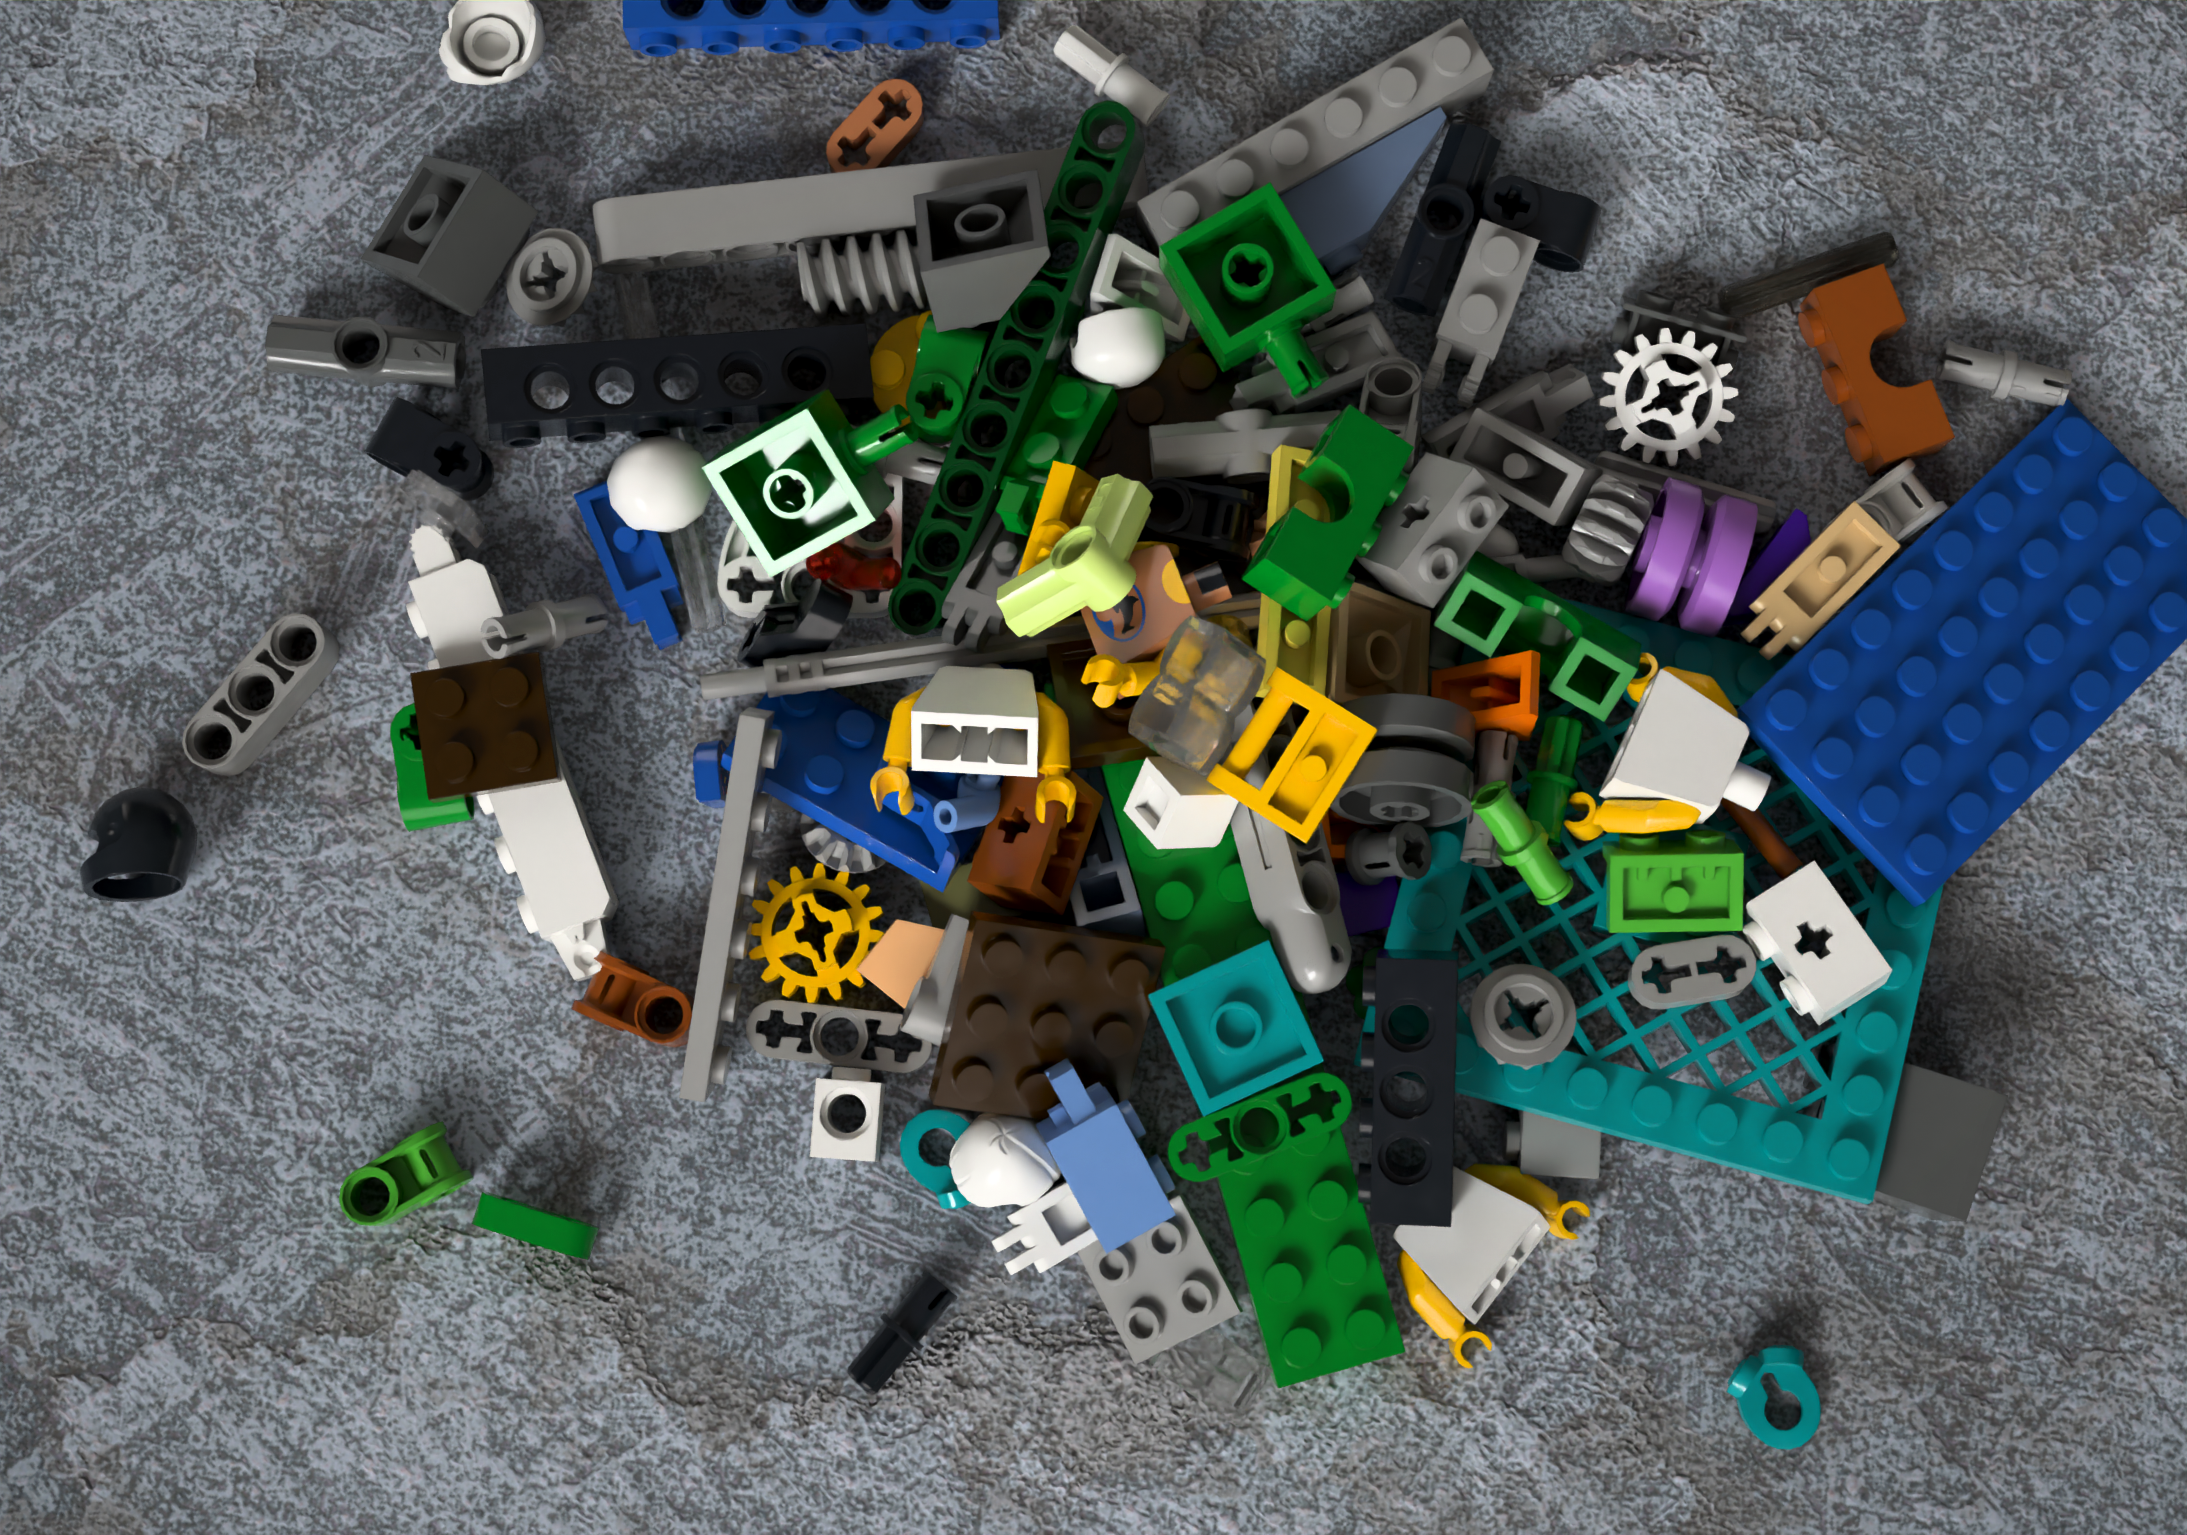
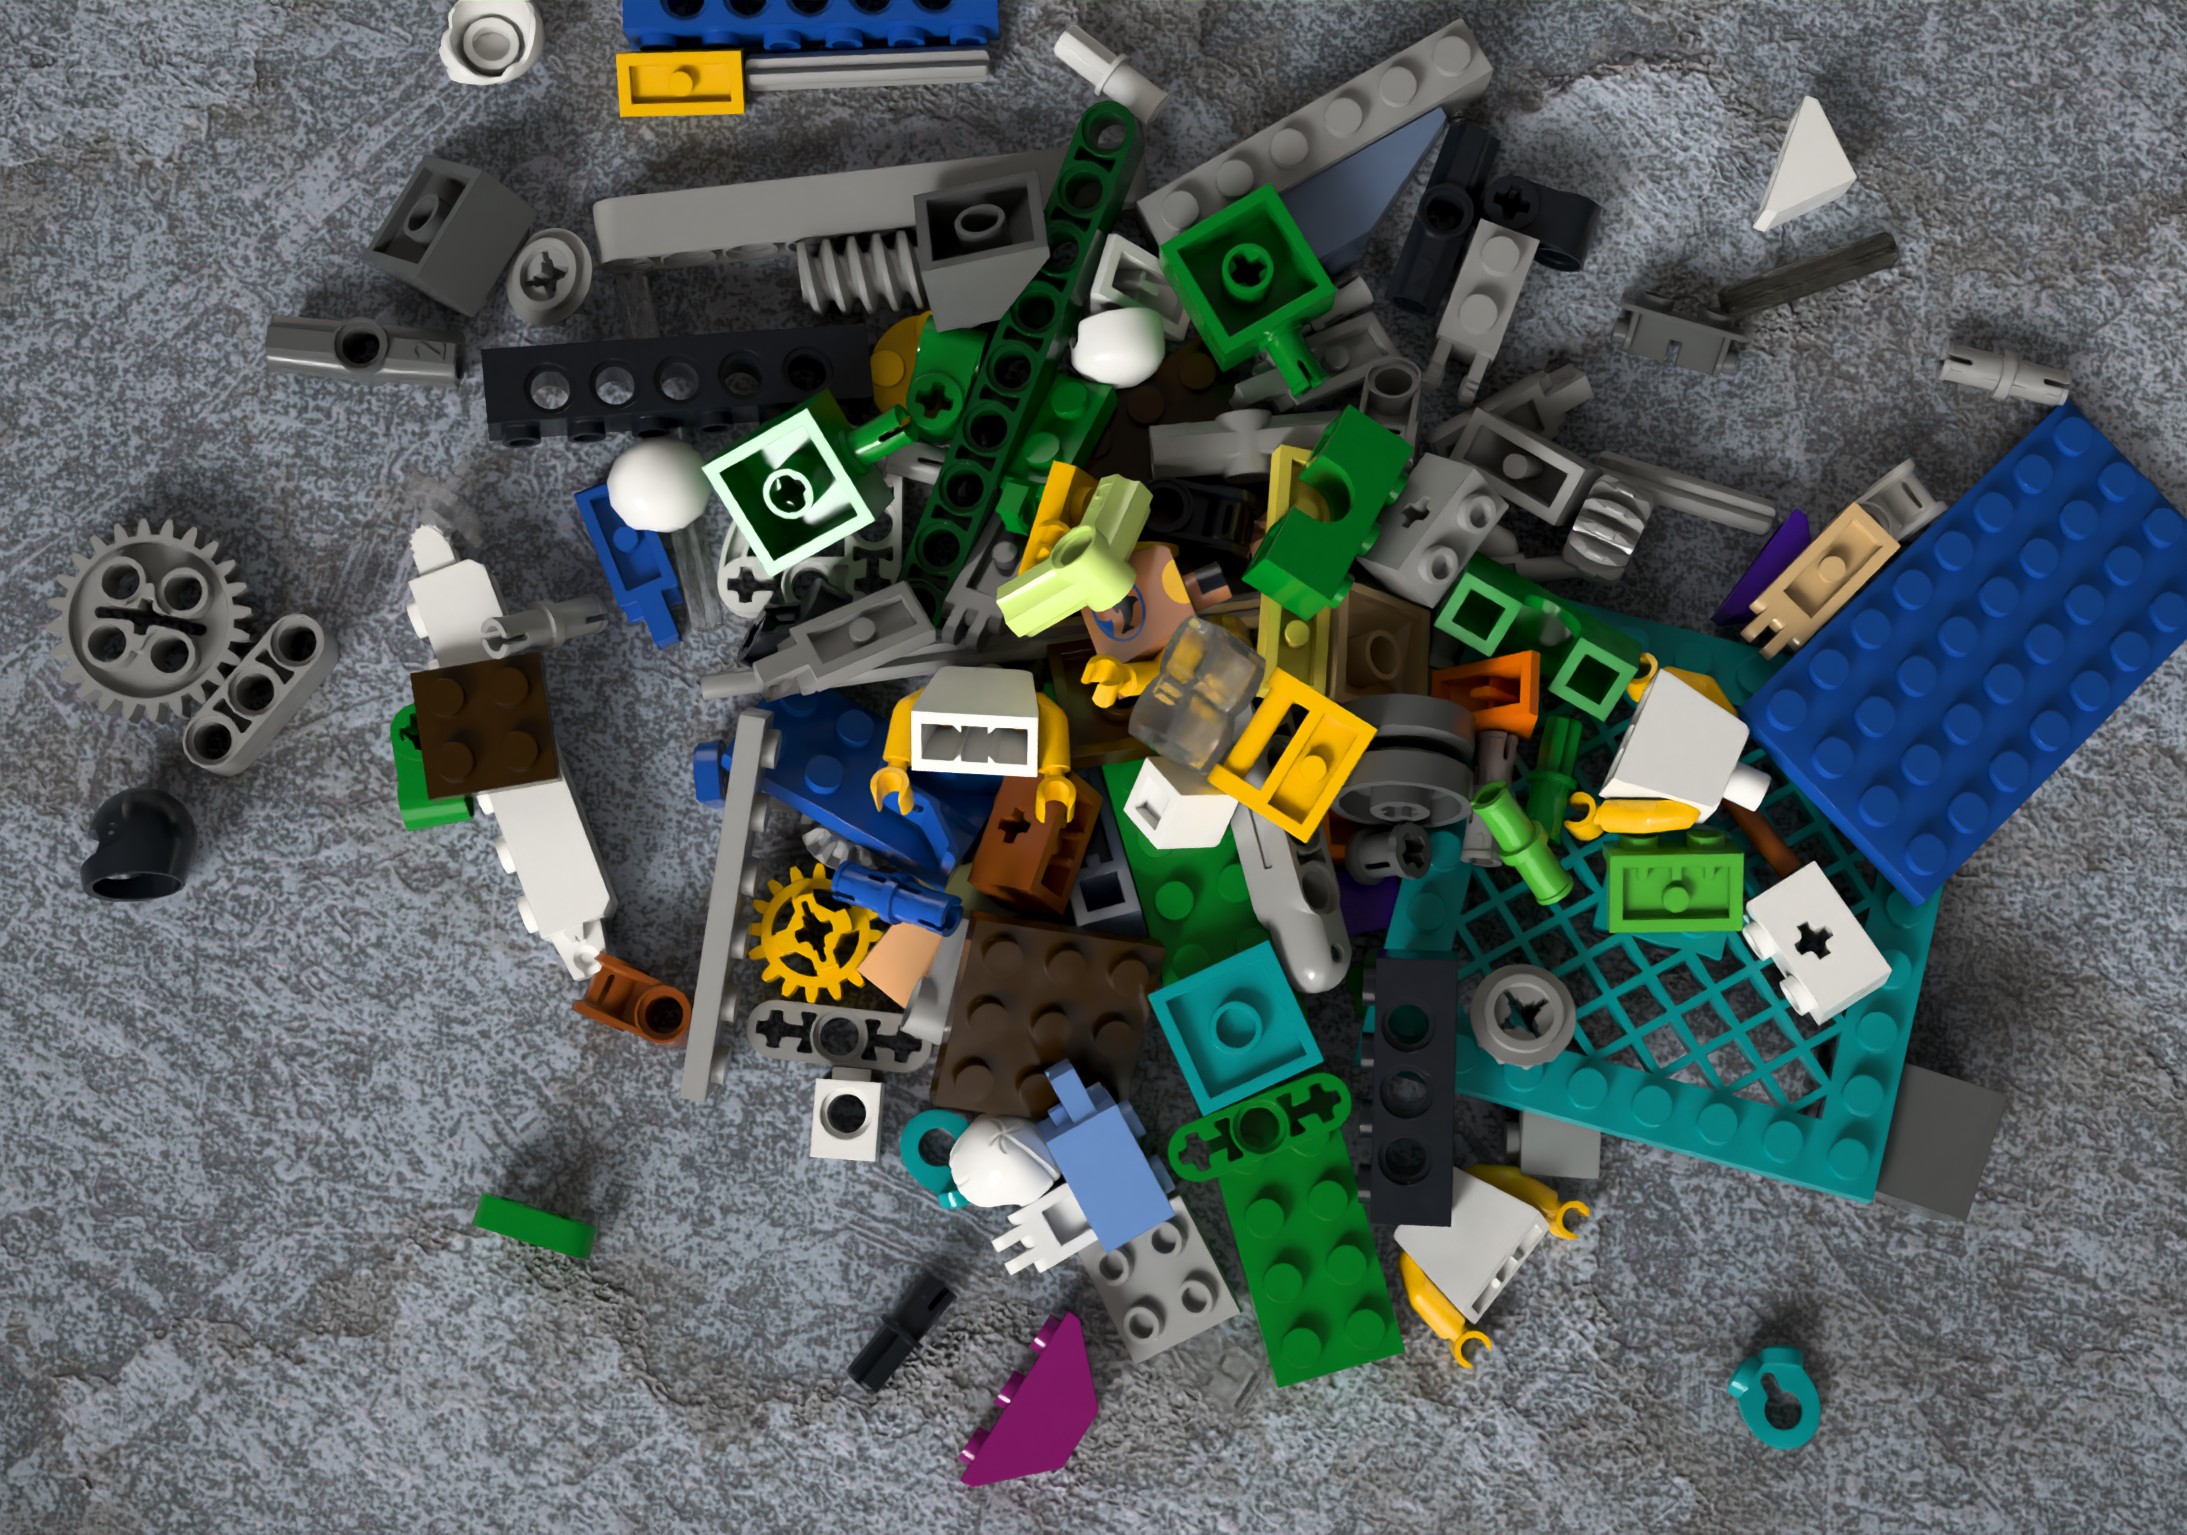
(165, 568): none -> light grey gear
(408, 1177): bright green piece -> none
(418, 440): black piece -> none
(681, 82): none -> yellow plate
(846, 643): none -> light grey hinge
(853, 569): clear red arm -> none
(865, 123): nougat beam -> none
(867, 68): none -> light grey axle
(897, 898): none -> blue pin
(975, 804): medium blue arm -> none
(1041, 1411): none -> magenta slope
(1681, 423): white gear -> none
(1689, 956): light grey beam -> none
(1699, 561): medium lavender wheel -> none
(1807, 169): none -> white slope
(1883, 420): dark orange arch -> none

